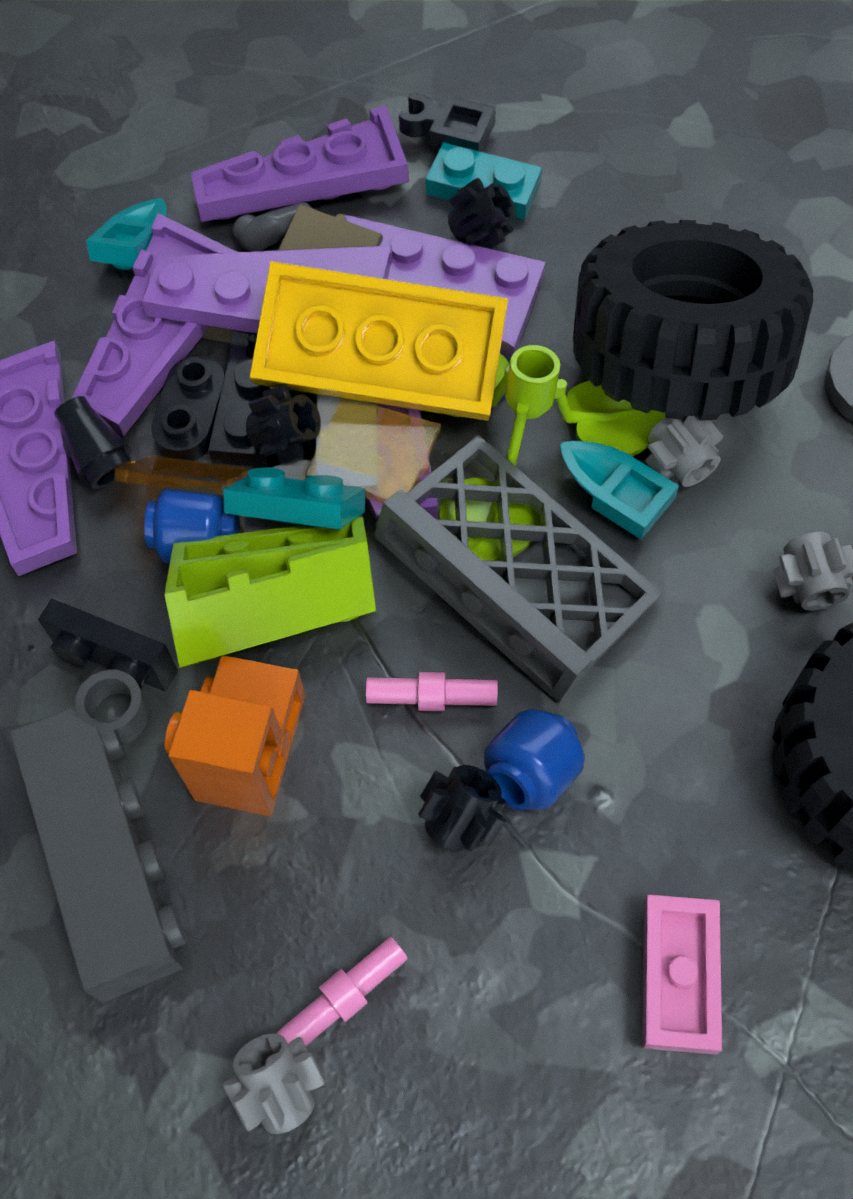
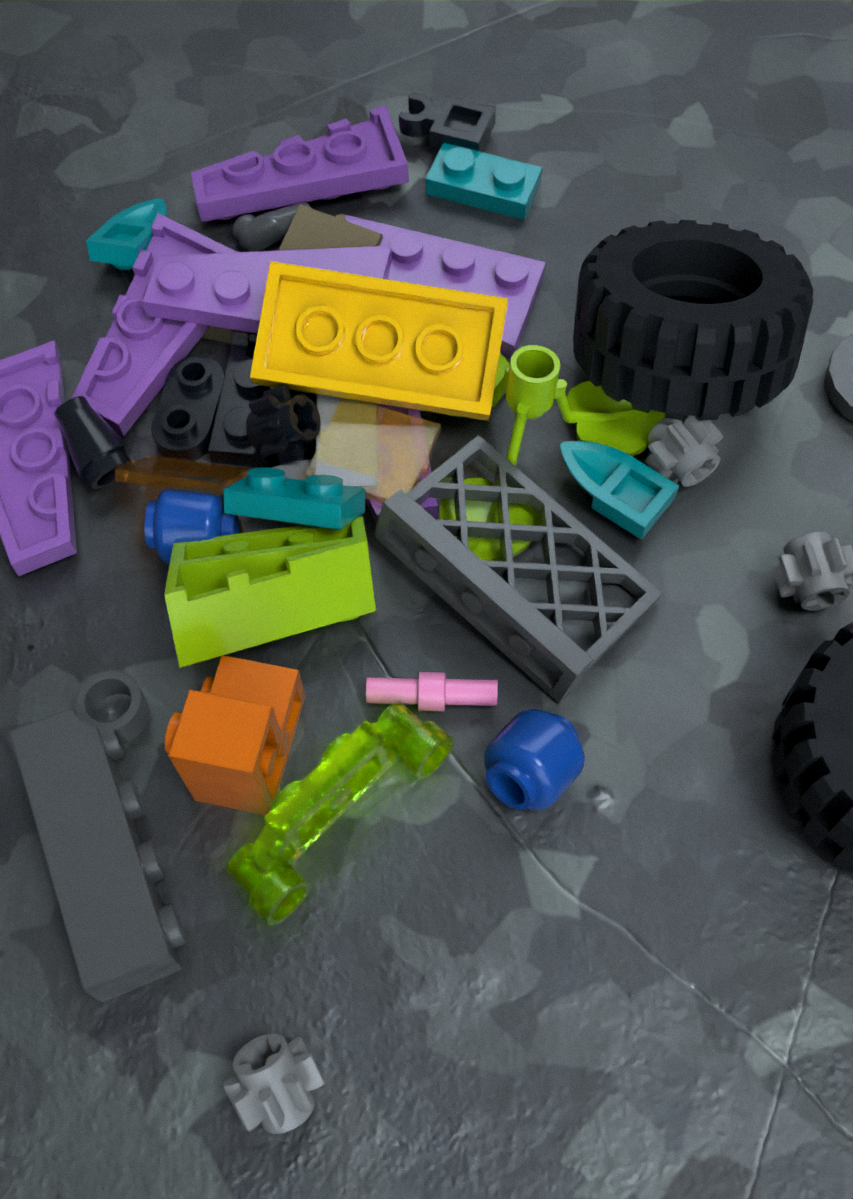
(85, 637): black plate -> none
(312, 805): none -> clear neon green plate
(344, 993): bright pink bar -> none
(462, 808): black gear -> none
(481, 214): black gear -> none
(682, 975): bright pink plate -> none

